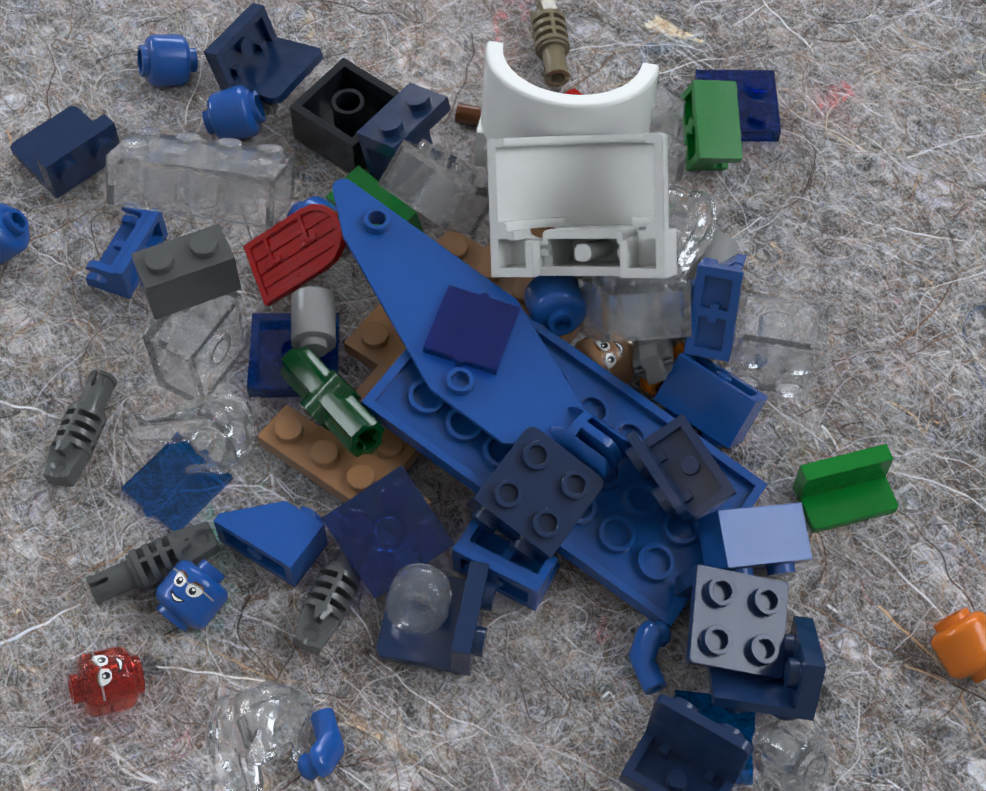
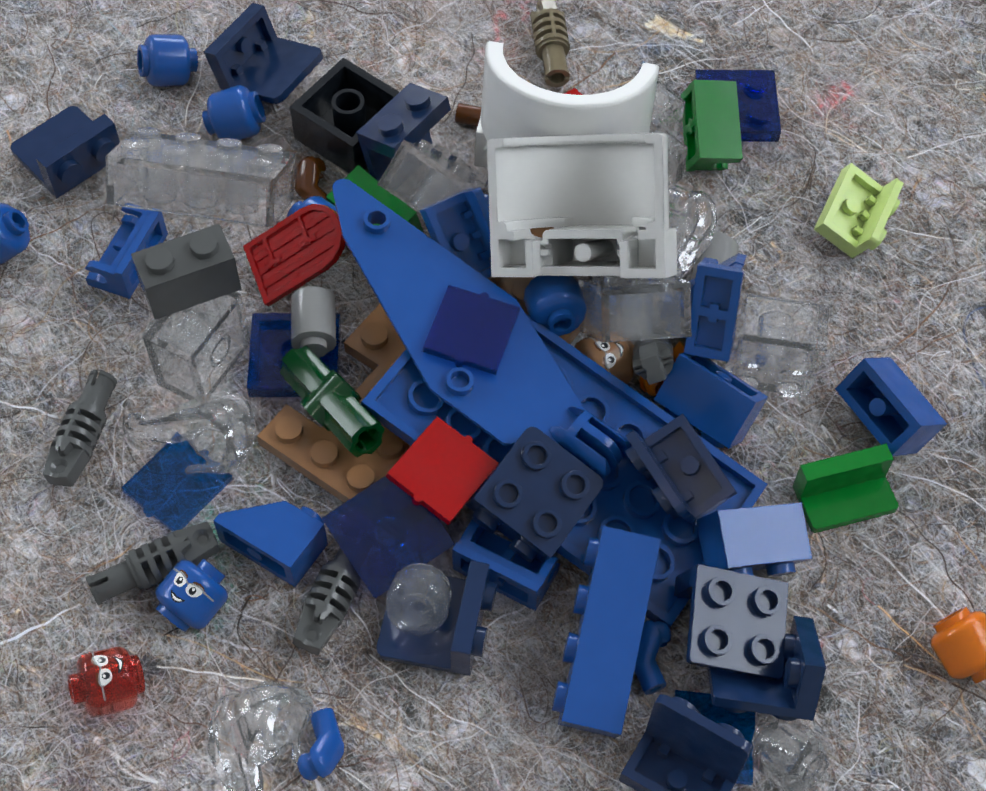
(308, 177): none -> reddish brown arm
(442, 470): none -> red piece
(463, 227): none -> blue bracket
(608, 631): none -> blue brick
(858, 211): none -> yellowish green bracket
(890, 405): none -> blue brick

